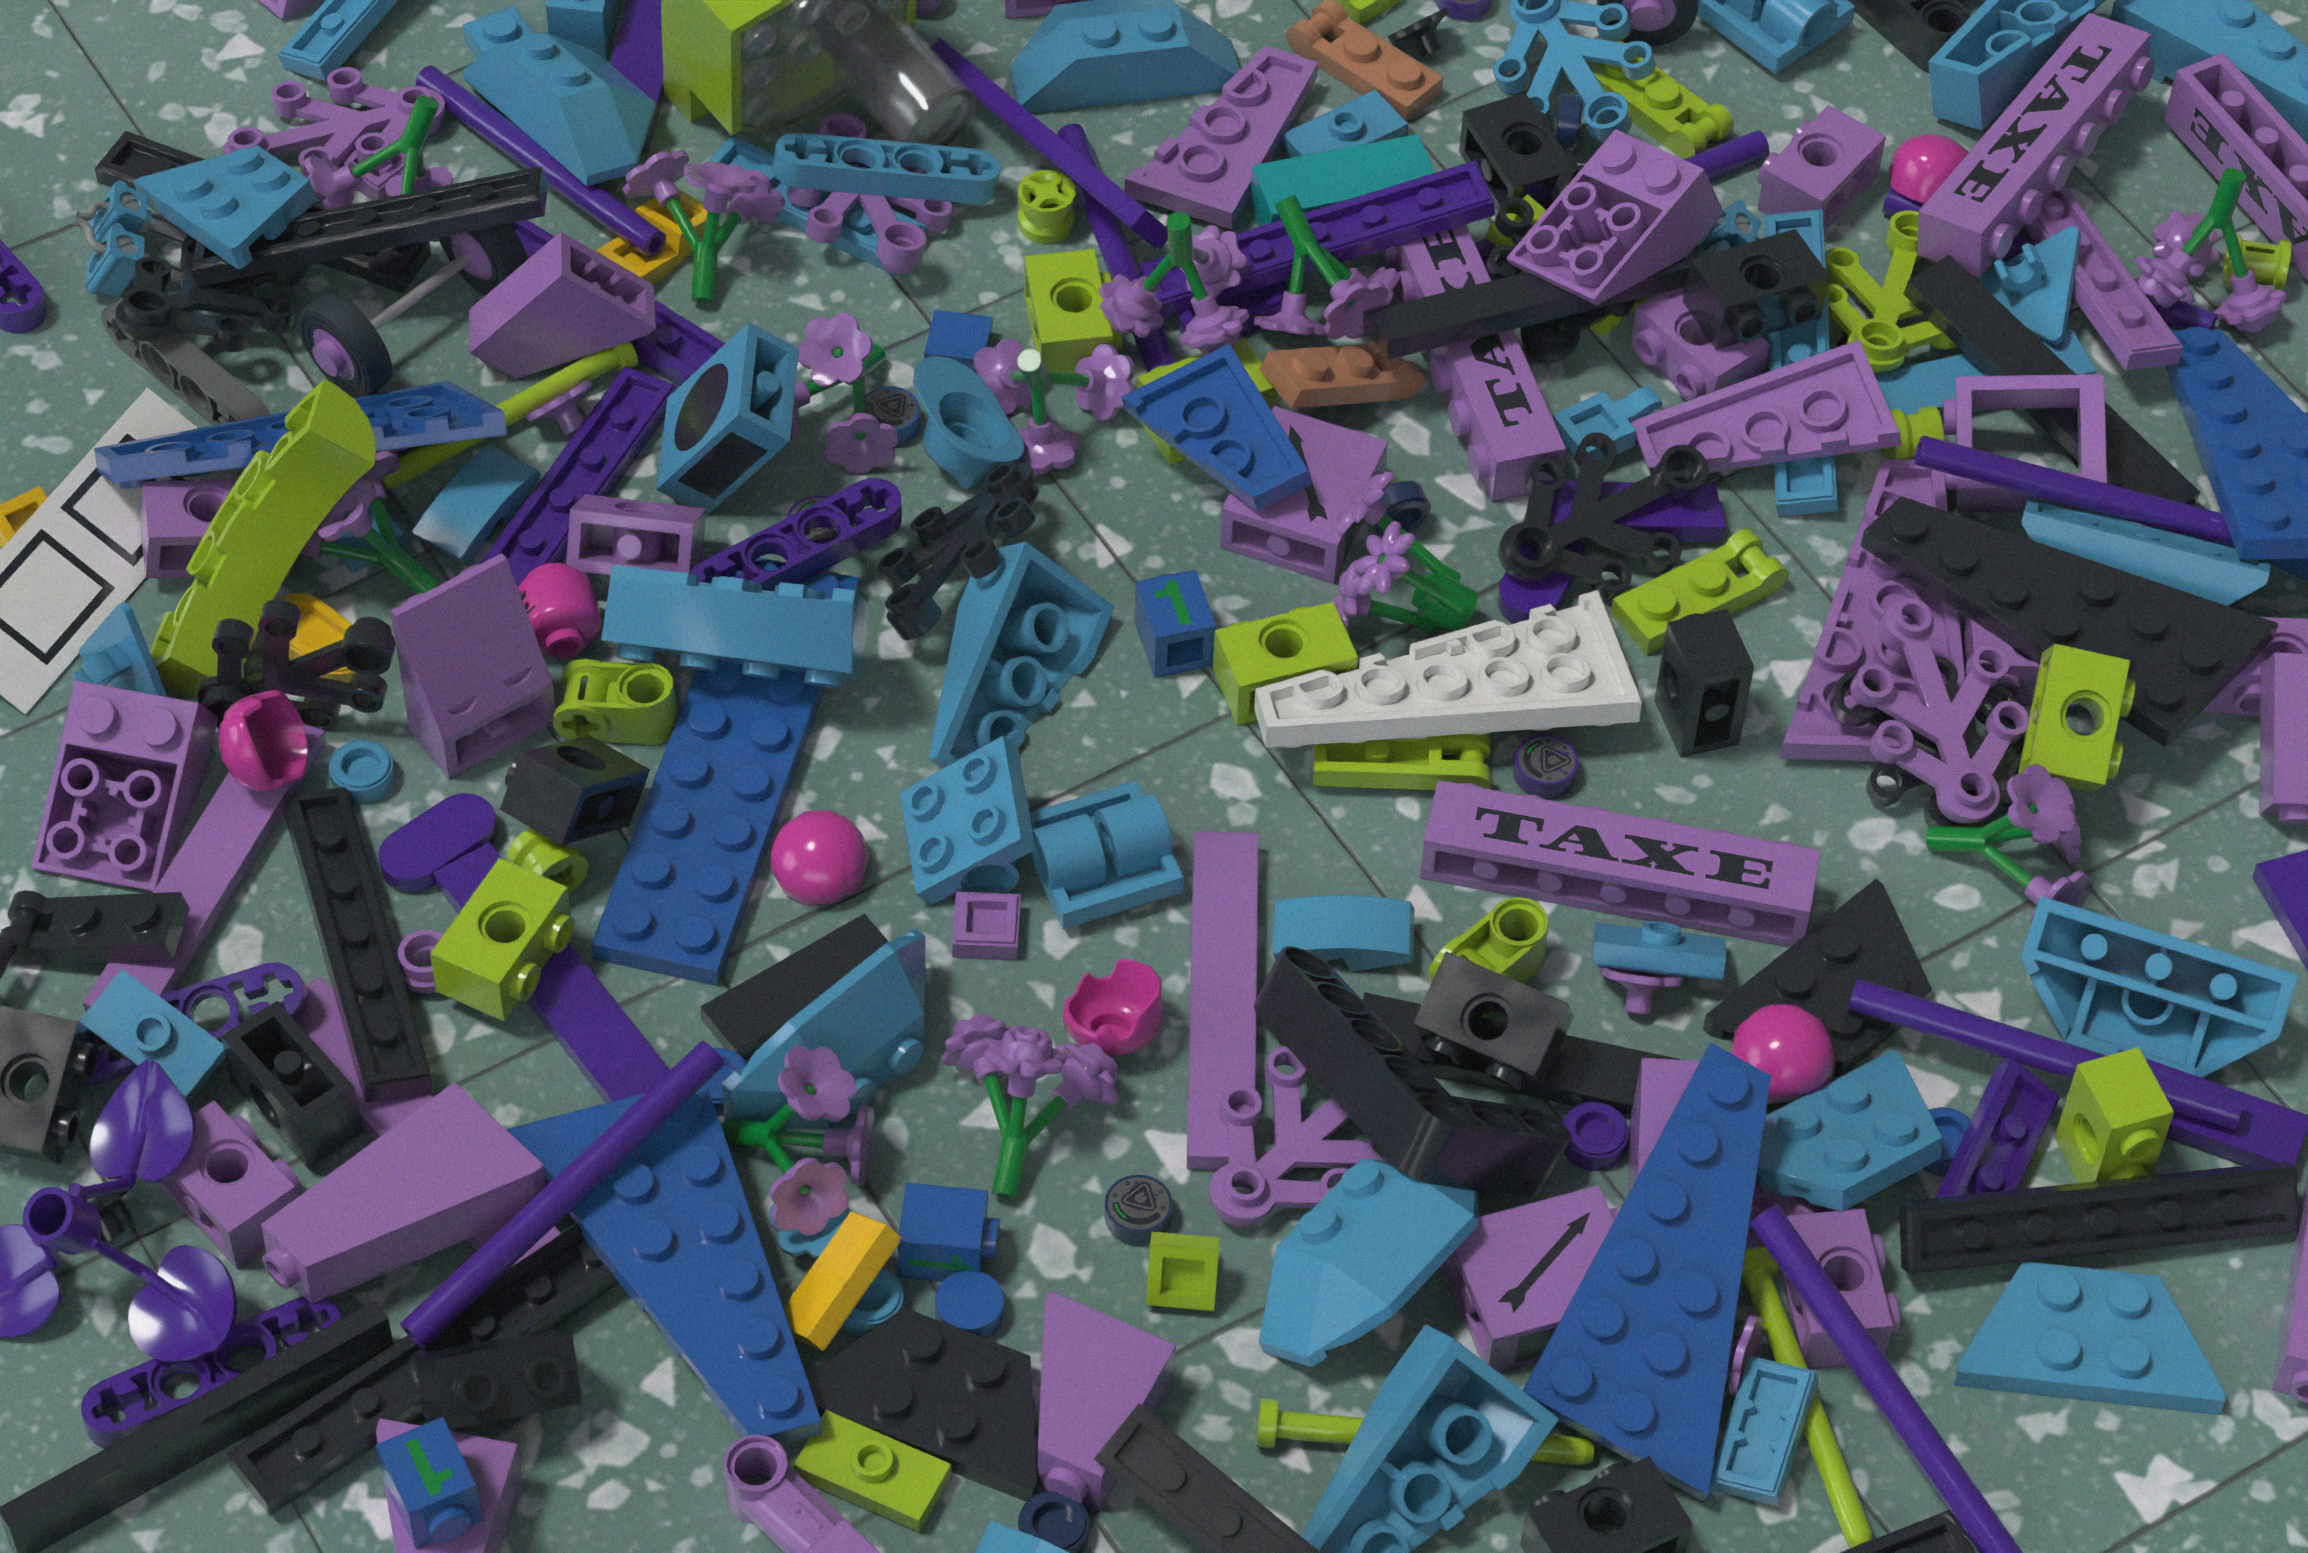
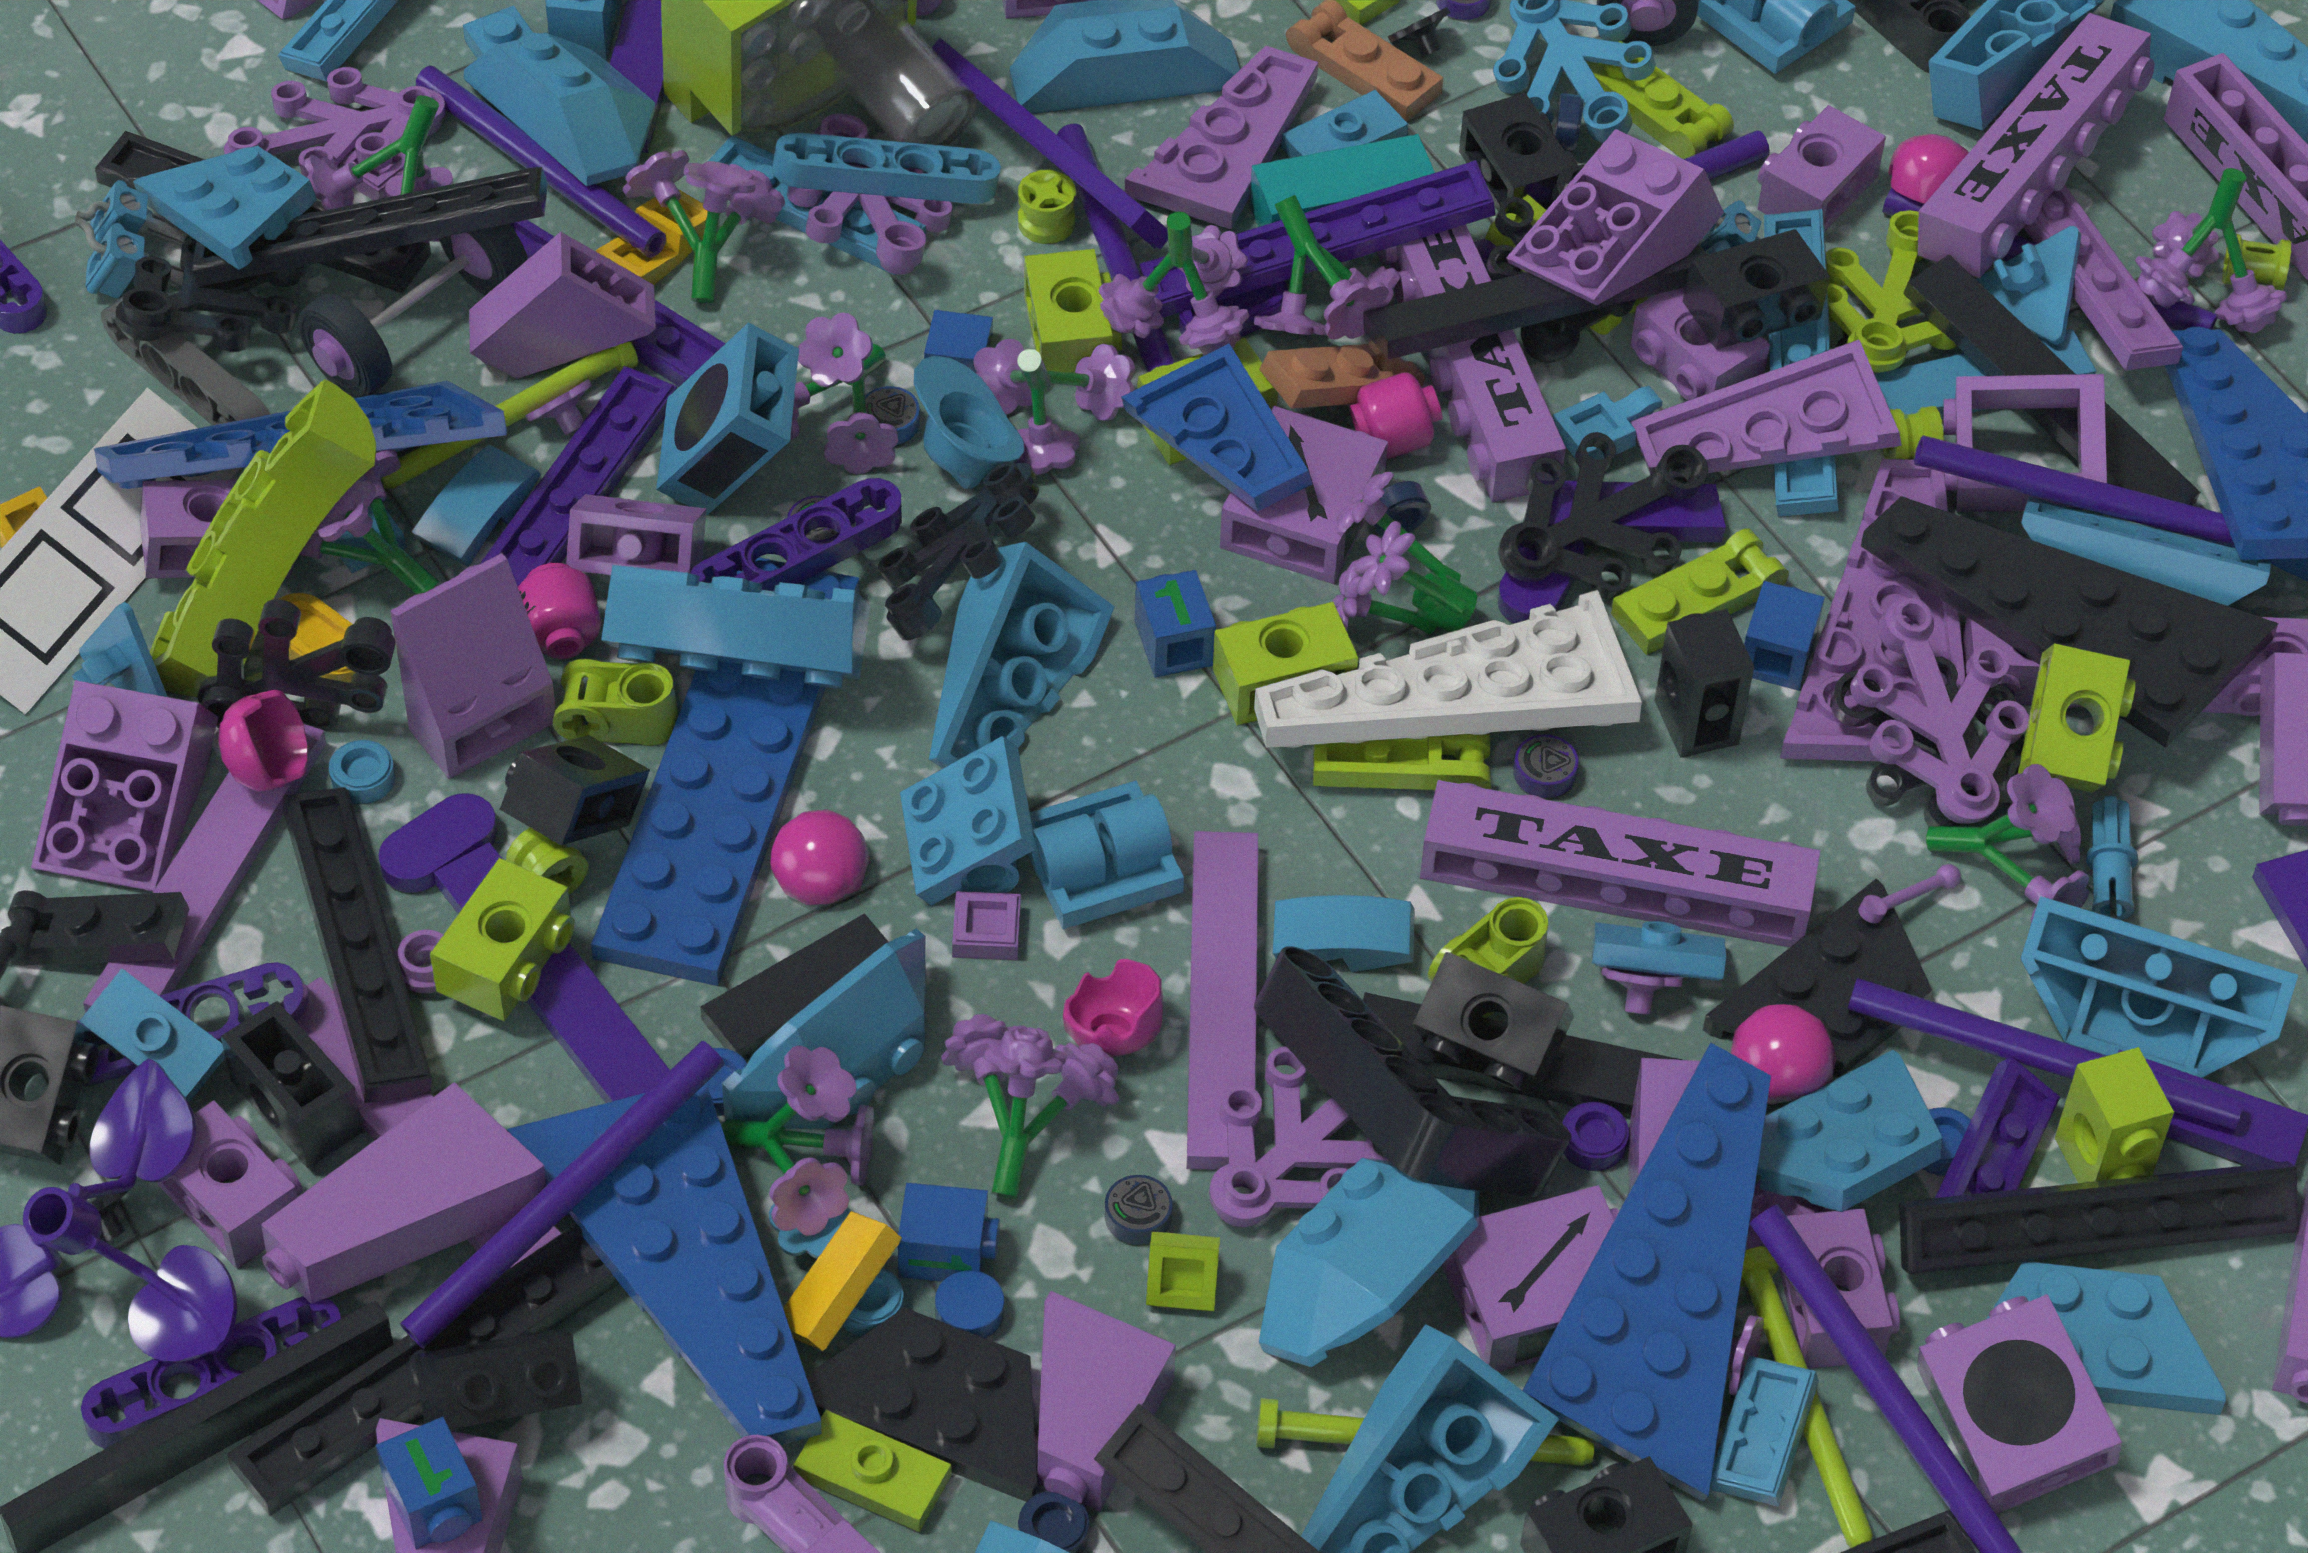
(1397, 412): none -> dark pink head
(1783, 634): none -> blue brick
(1874, 908): none -> medium lavender hinge
(2018, 1402): none -> medium lavender brick
(2112, 857): none -> dark azure axle

